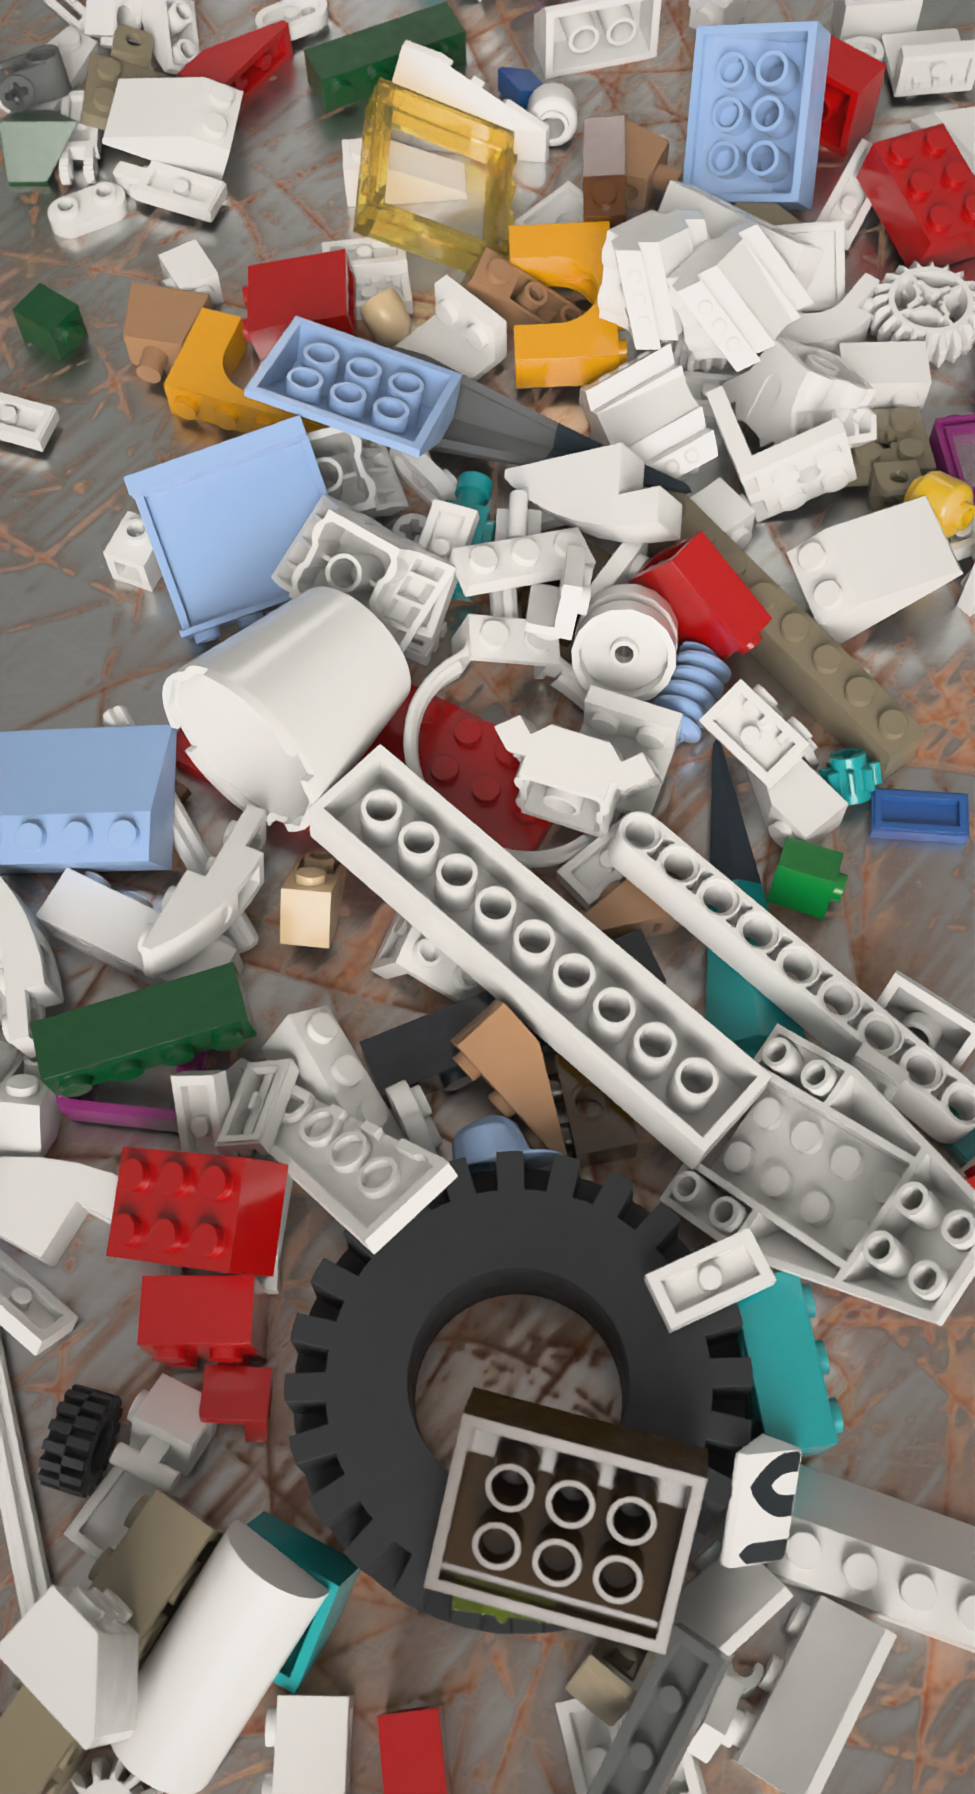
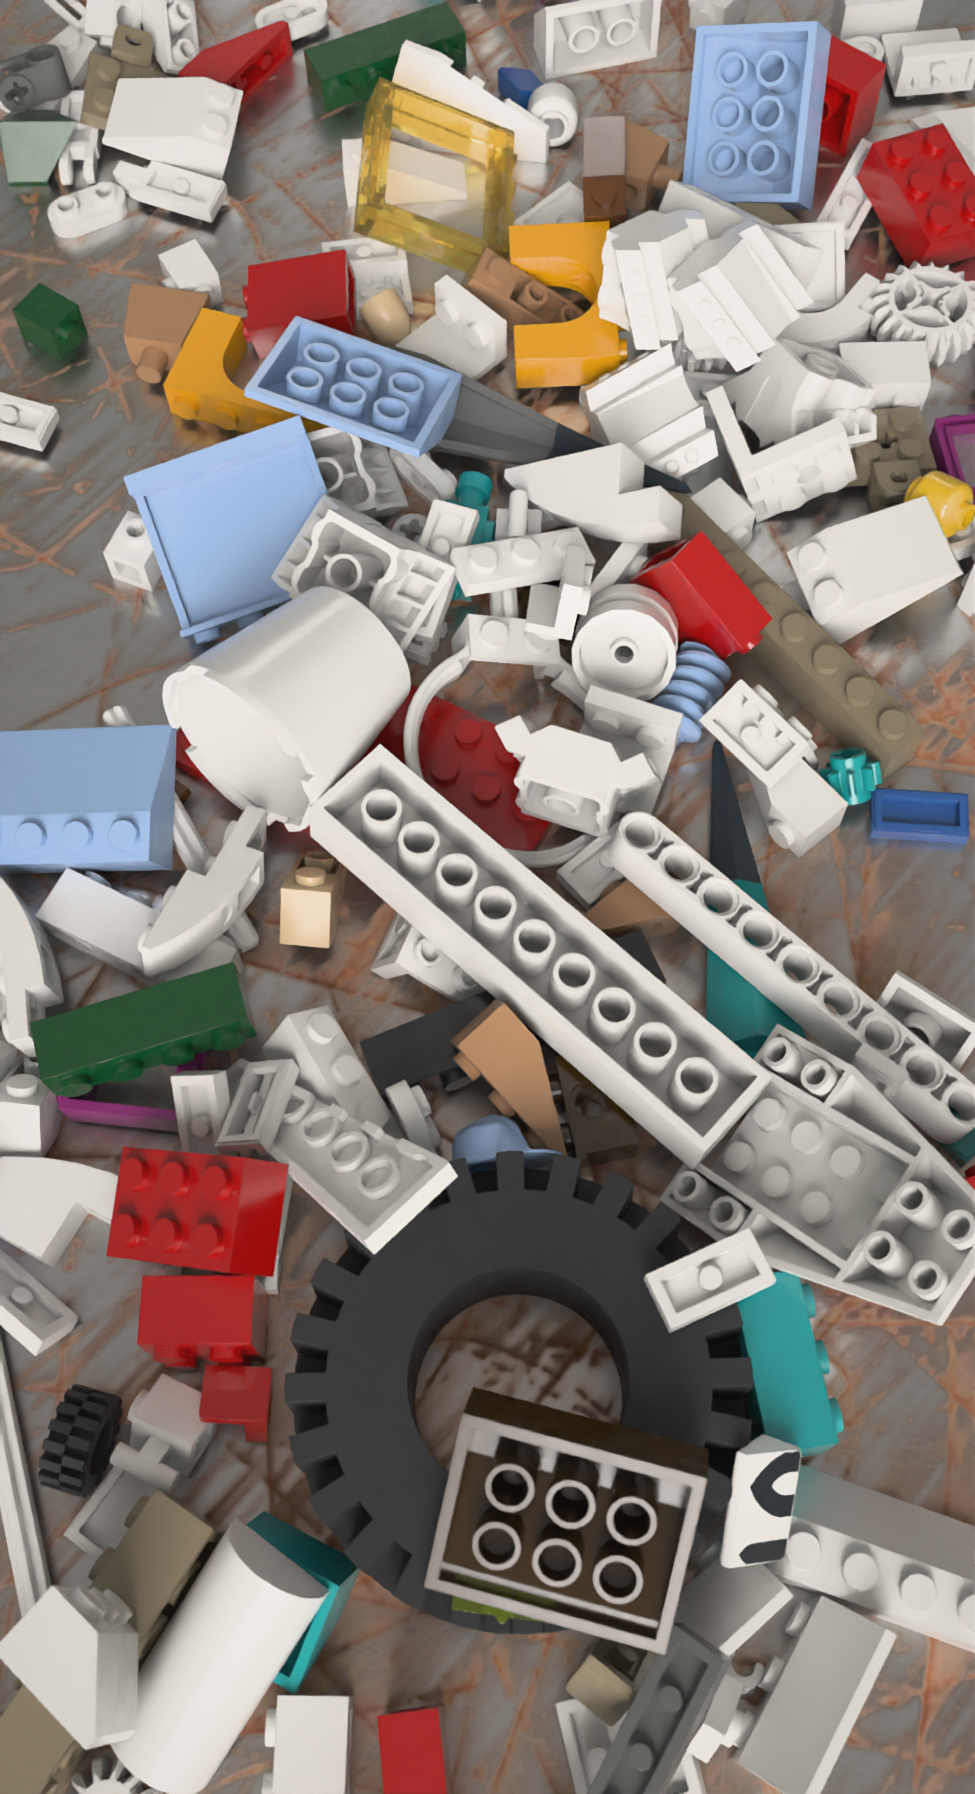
(807, 878): green brick -> none

